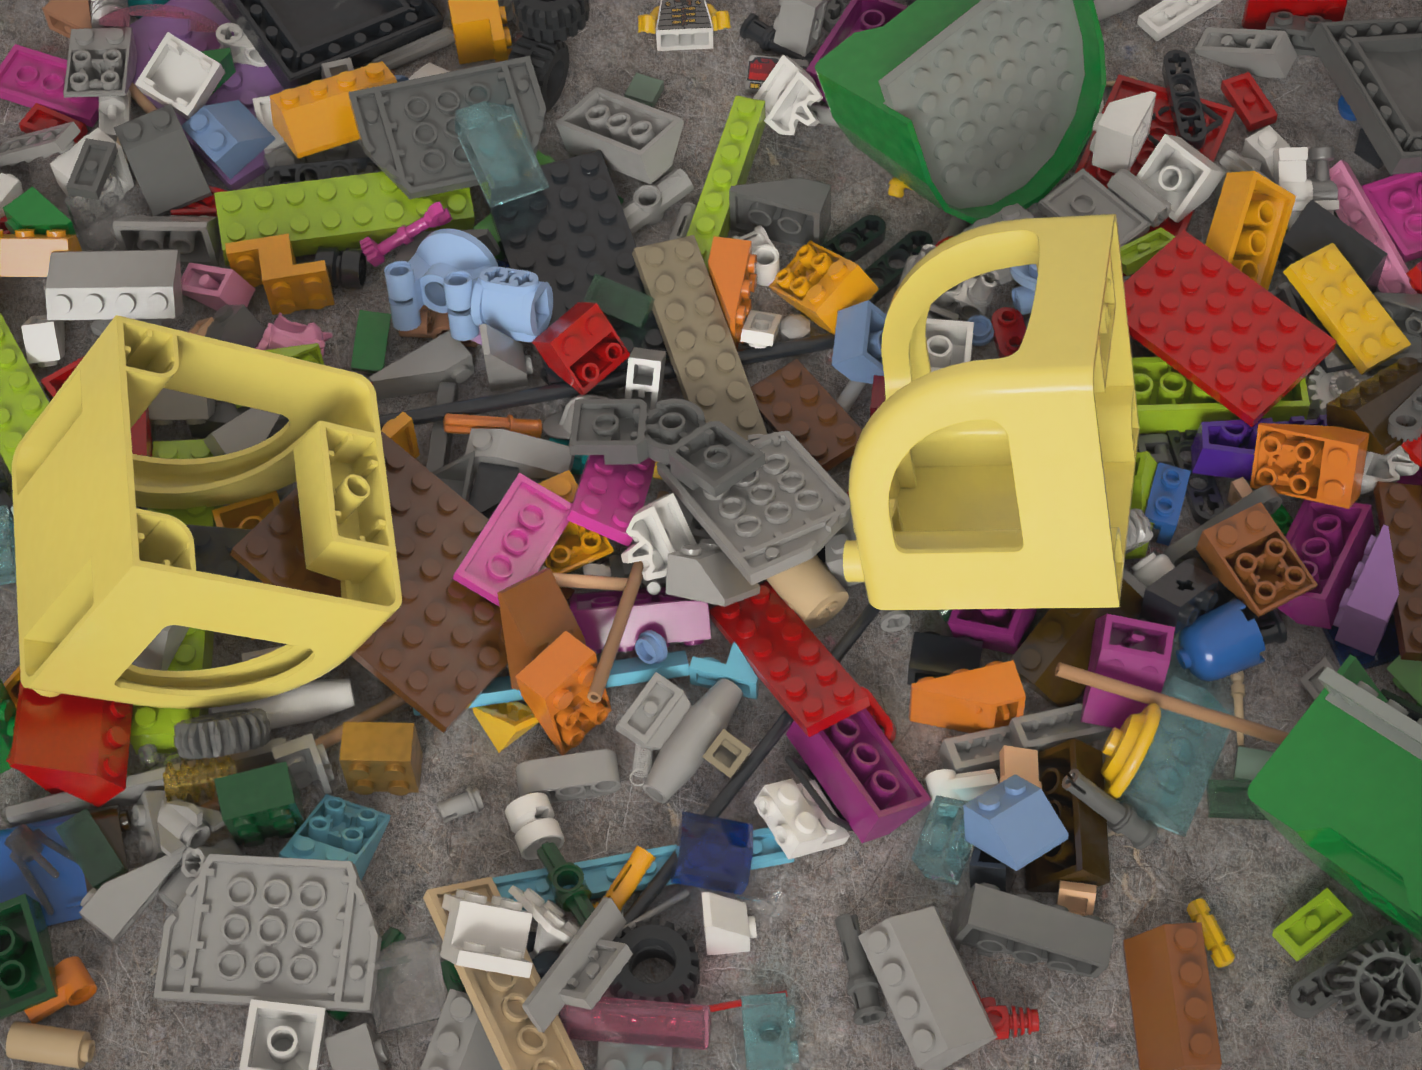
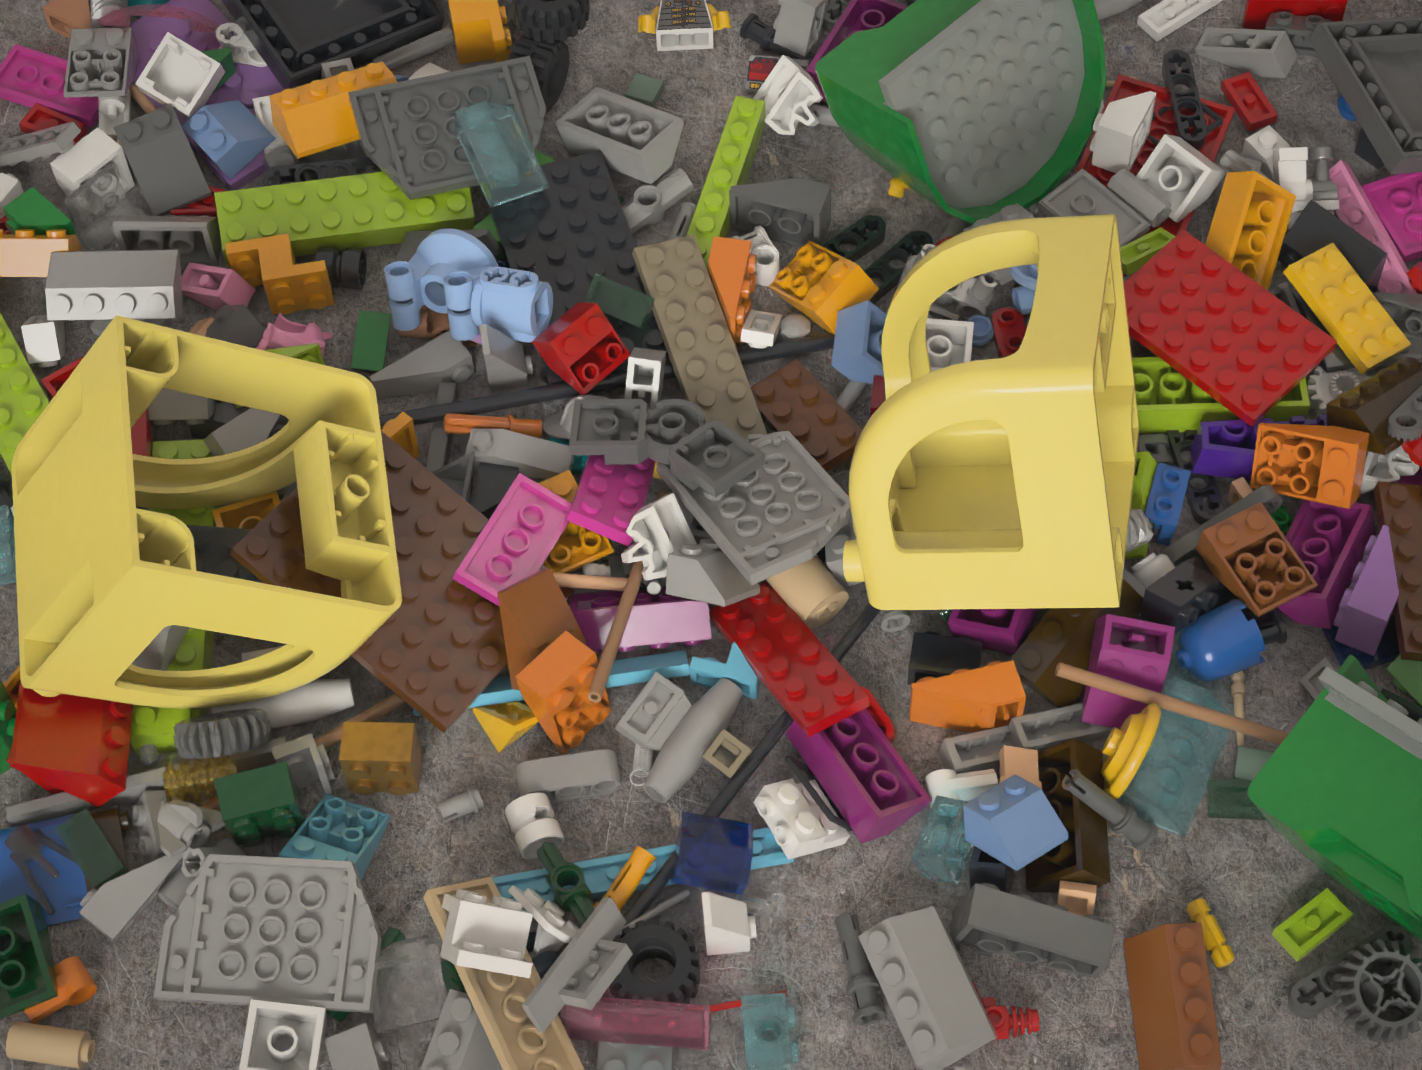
(92, 169): dark grey plate -> none
(375, 253): dark pink piece -> none
(651, 647): medium blue plate -> none

